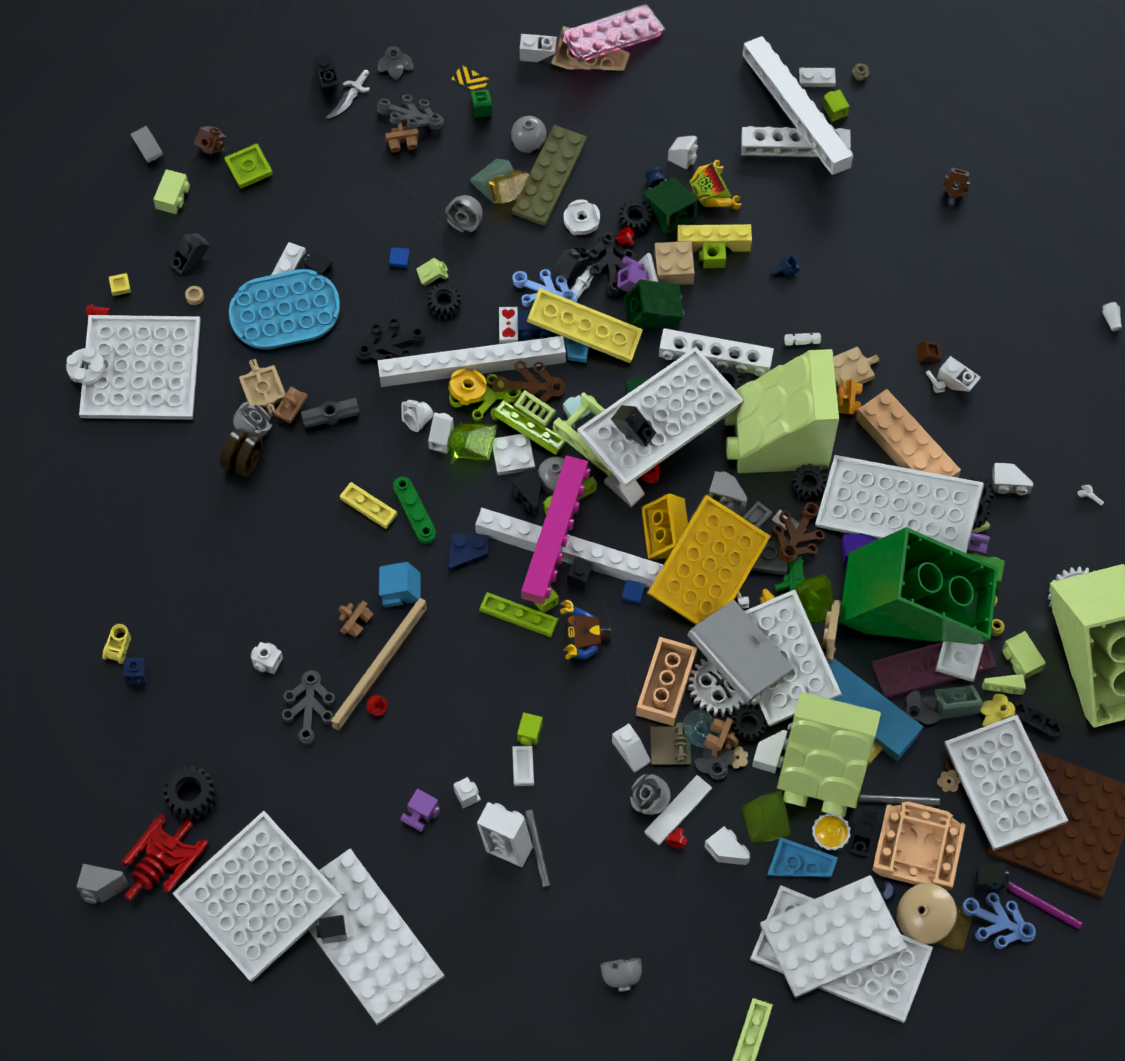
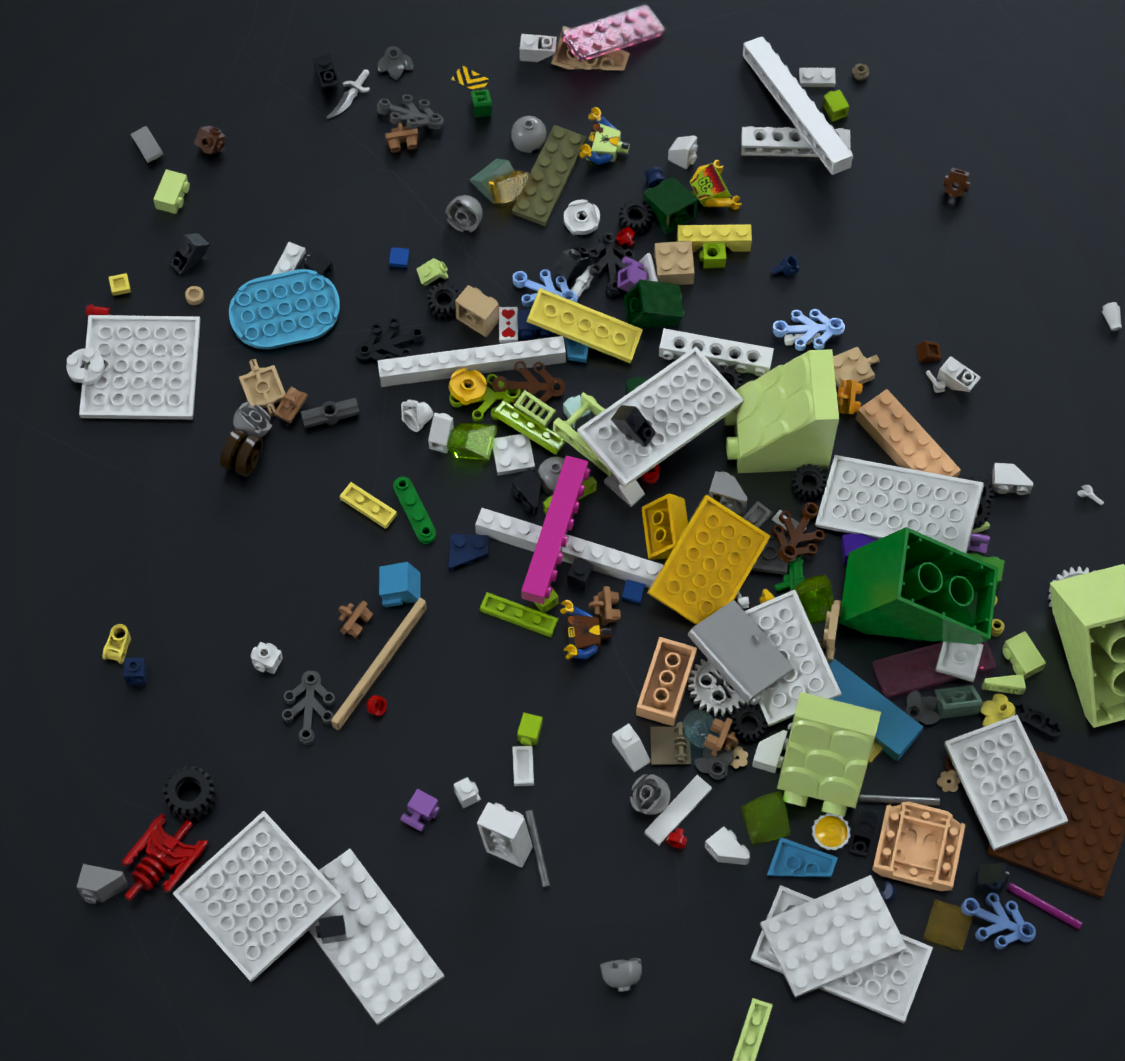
(248, 166): lime plate -> none
(477, 310): none -> tan brick
(602, 606): none -> medium nougat hips
(603, 141): none -> torso
(830, 327): none -> light blue plant
(936, 920): tan dish -> none

